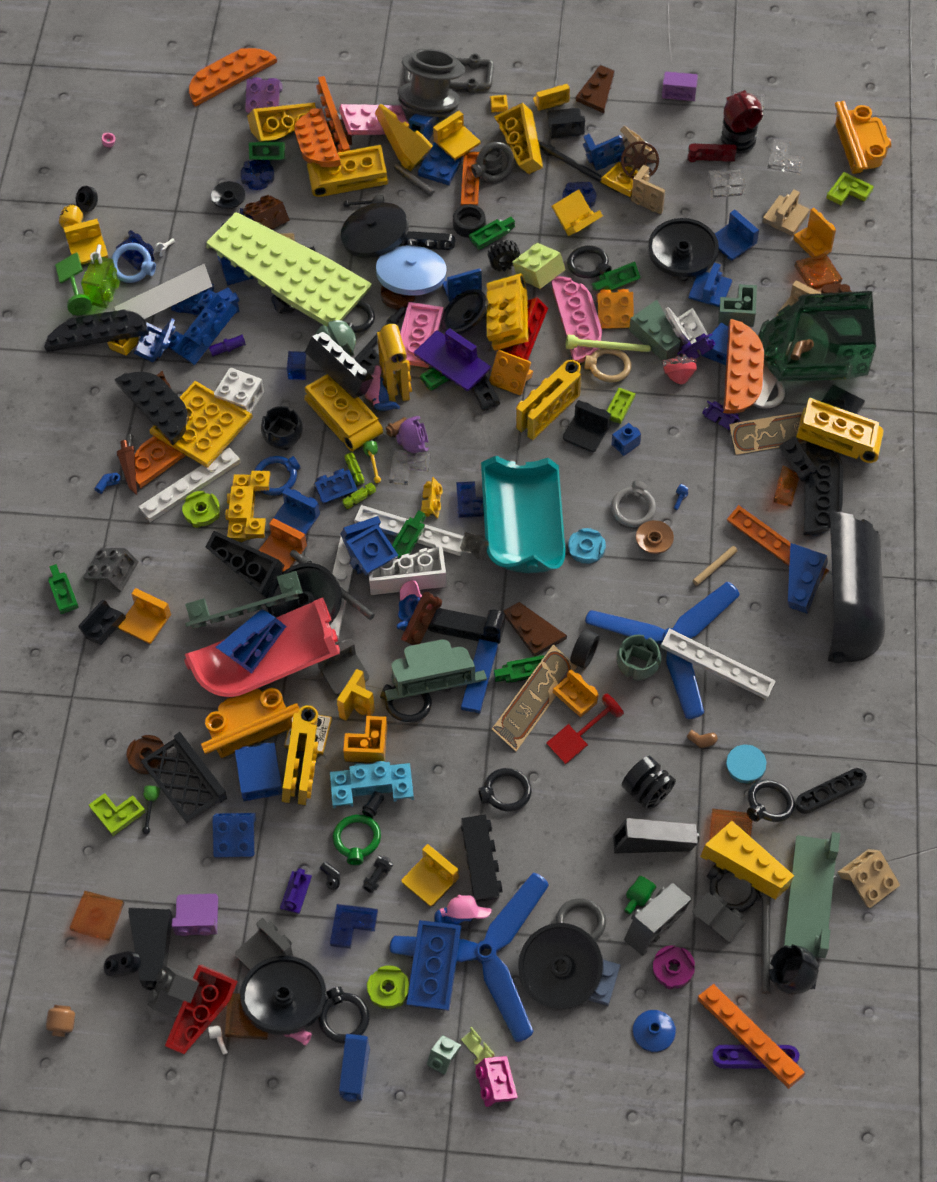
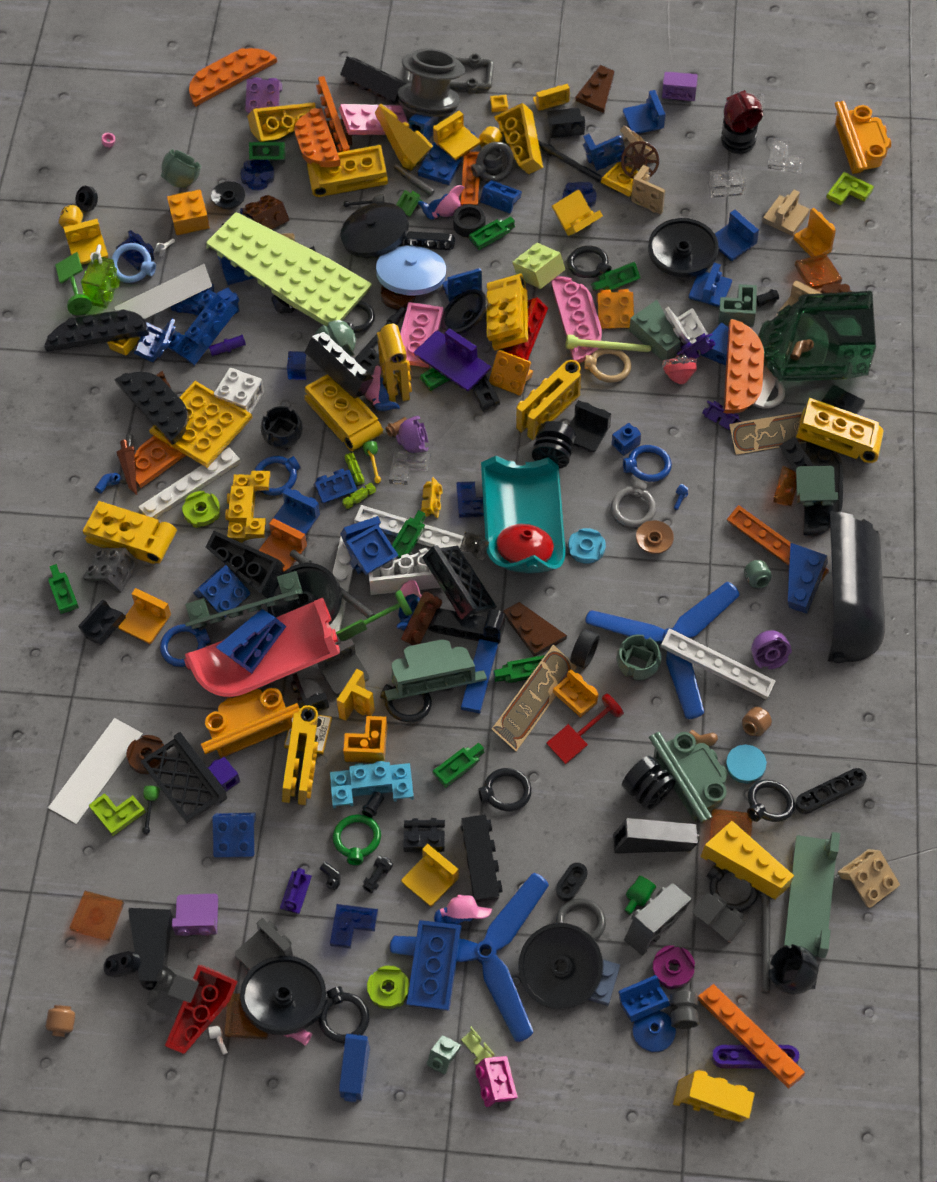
(94, 771): none -> white sticker
(122, 528): none -> yellow hinge
(179, 169): none -> sand green piece
(188, 212): none -> light orange brick
(201, 636): none -> blue piece
(223, 590): none -> blue bracket
(224, 773): none -> dark purple brick
(258, 771): blue panel -> none
(316, 700): none -> black bracket
(360, 626): none -> bright green piece
(371, 78): none -> black brick
(408, 202): none -> bright green bracket
(416, 840): none -> black plate
(444, 206): none -> bright pink hair
(450, 581): none -> black fence
(458, 764): none -> green hinge
(490, 135): none -> yellow head
(500, 196): none -> blue bracket
(503, 255): black tyre -> none
(523, 541): none -> red dish
(554, 442): none -> black wheel
(570, 882): none -> black plate
(620, 405): lime plate -> none
(630, 463): none -> blue piece
(643, 998): none -> blue bracket
(646, 116): none -> blue bracket
(684, 1011): none -> dark grey wheel
(696, 771): none -> sand green brick
(711, 152): dark red plate -> none
(714, 1095): none -> yellow wedge
(715, 565): tan bar -> none
(756, 721): none -> medium nougat head
(757, 574): none -> sand green head
(770, 649): none -> medium lavender cylinder
(771, 296): none -> black pin
(816, 485): none -> sand green bracket

